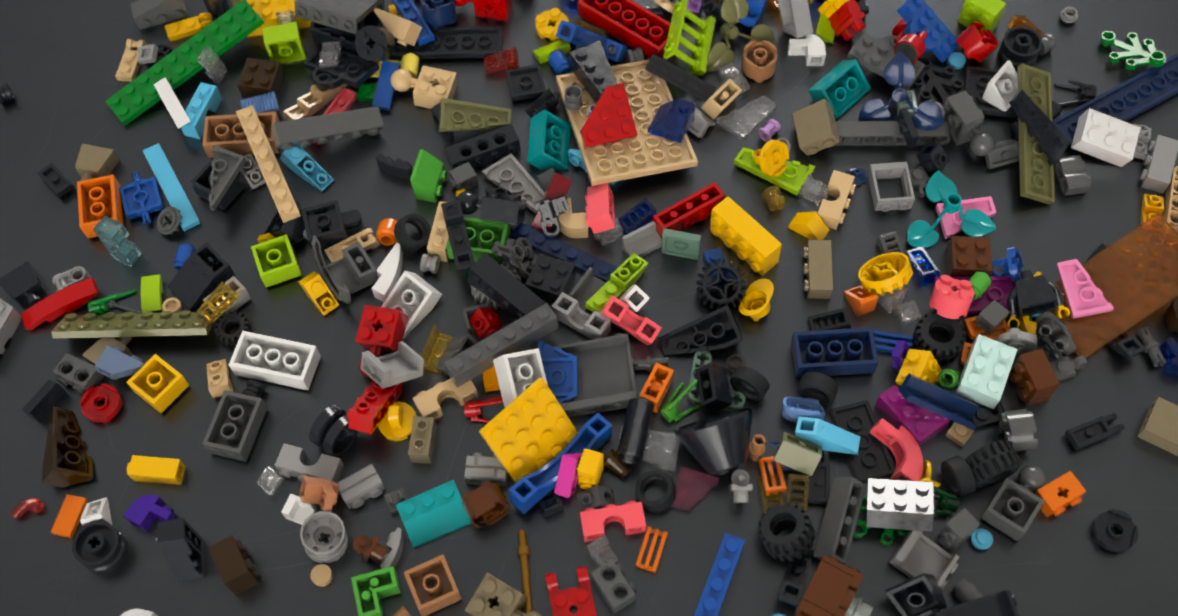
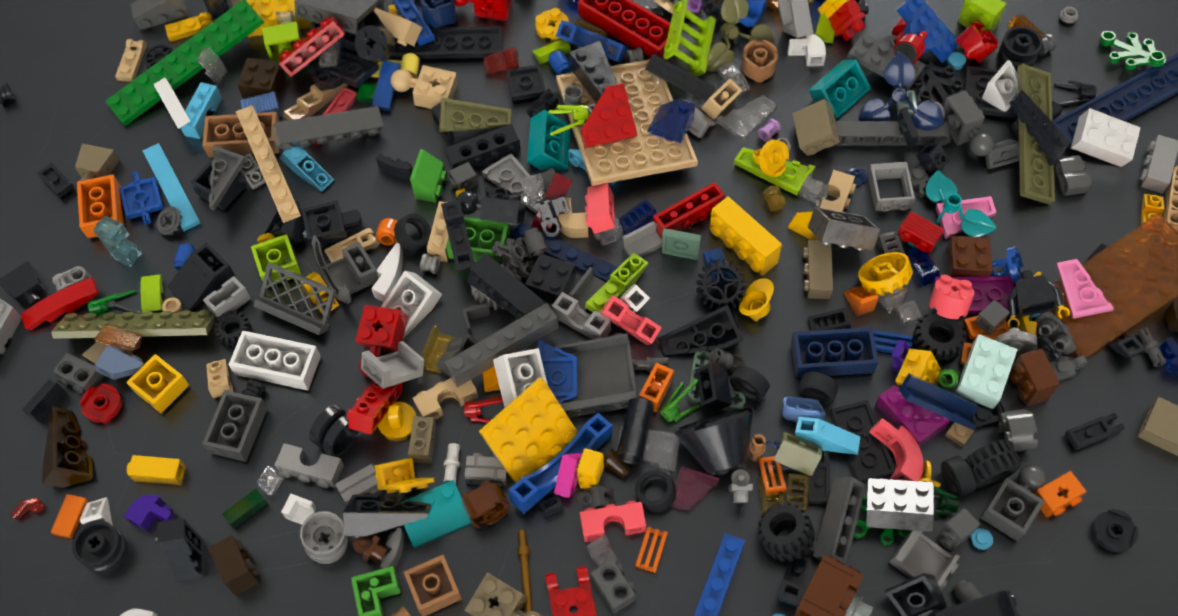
(118, 337): none -> clear orange slope
(147, 54): light grey plate -> none
(227, 301): clear yellow slope -> none
(244, 508): none -> dark green slope
(294, 314): none -> dark grey fence
(310, 47): none -> red brick
(319, 491): nougat brick -> none
(321, 575): tan tile -> none
(370, 515): none -> wedge
(399, 476): none -> yellow bracket
(451, 463): none -> white pin
(485, 322): red brick -> none
(533, 189): none -> clear slope
(534, 242): none -> dark grey brick
(579, 113): none -> lime plant
(721, 358): none -> dark grey wheel
(843, 229): none -> flat silver brick
(920, 232): none -> red brick
(980, 283): bright green brick -> none
(1142, 142): light grey slope -> none

